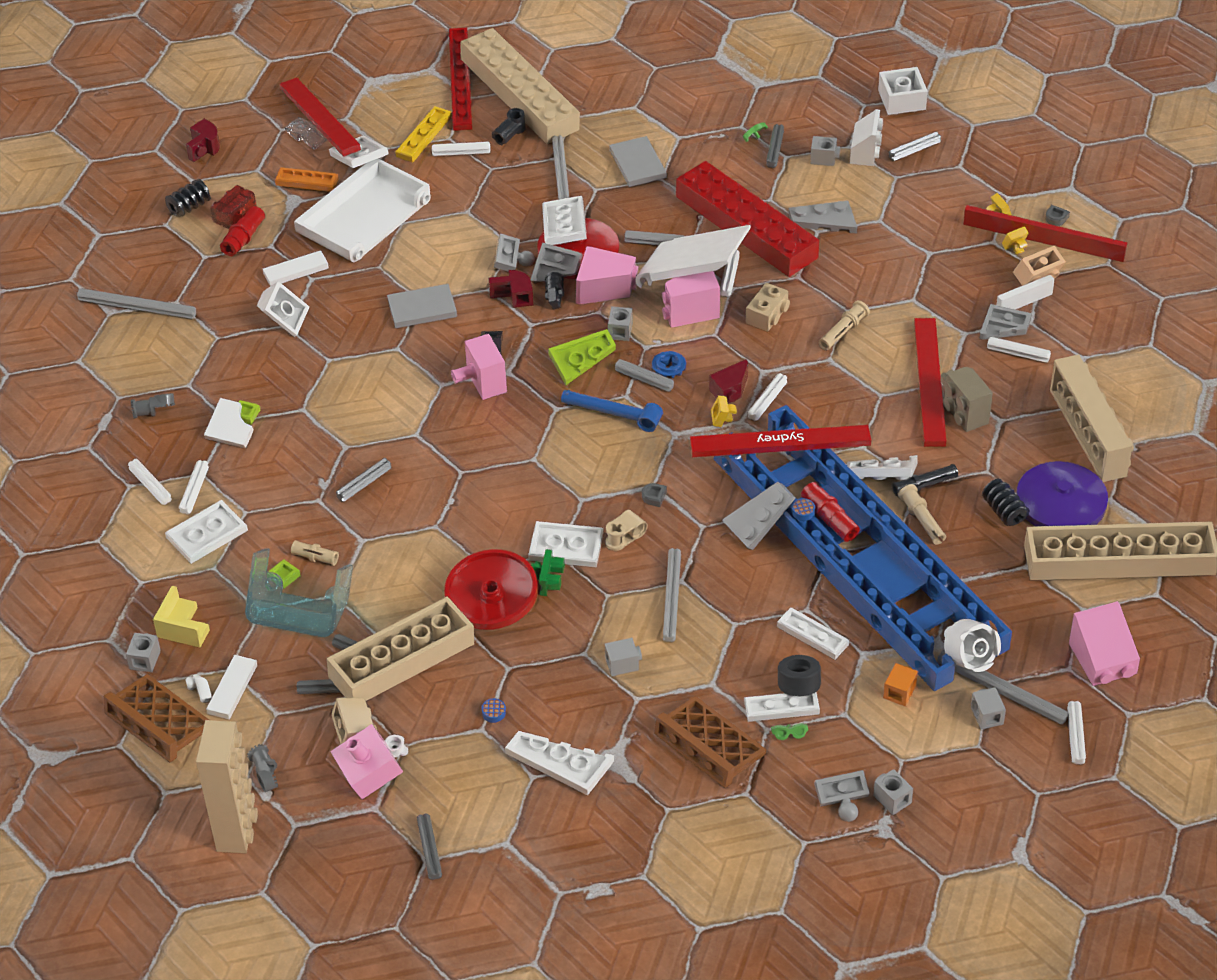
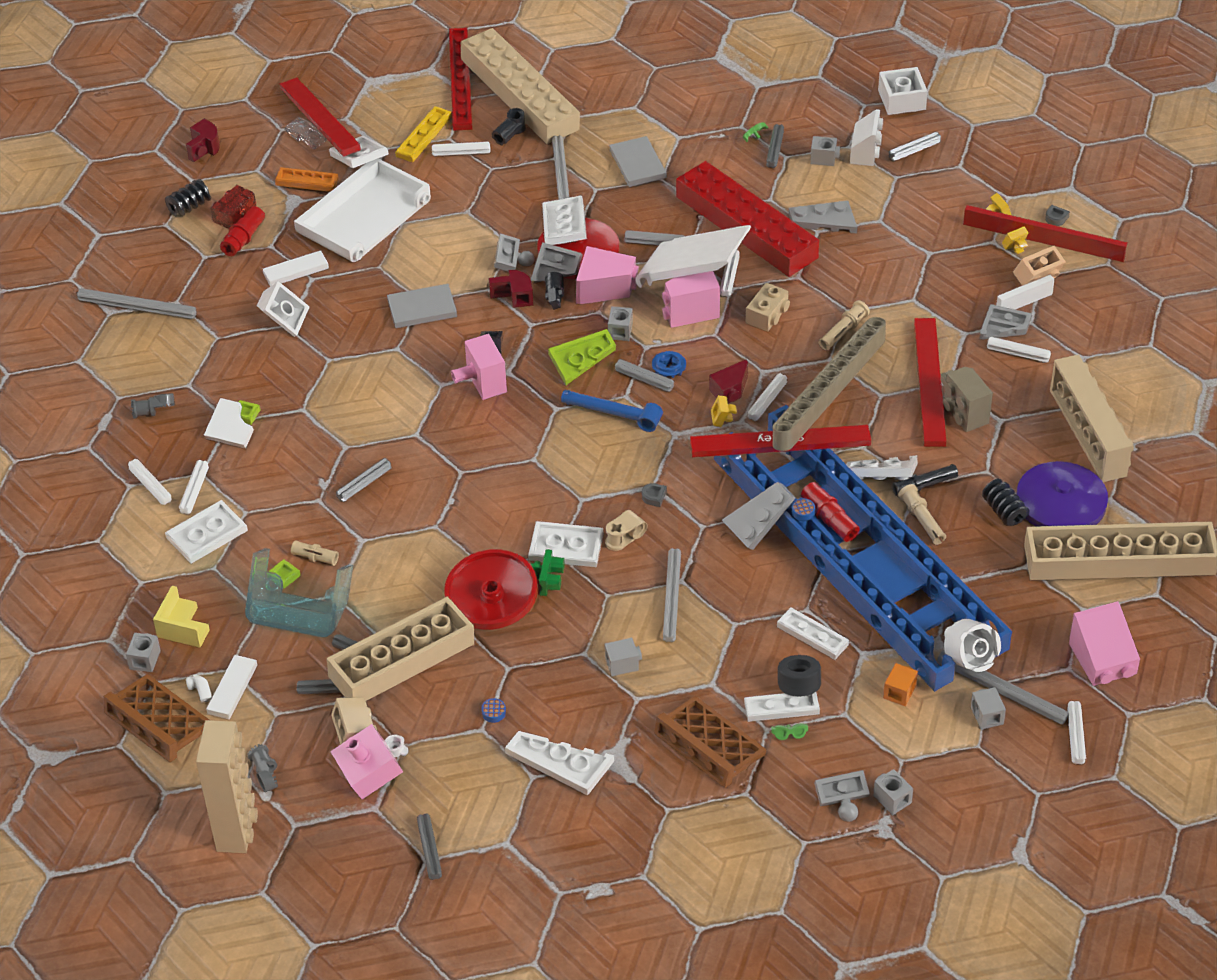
(828, 384): none -> dark tan beam

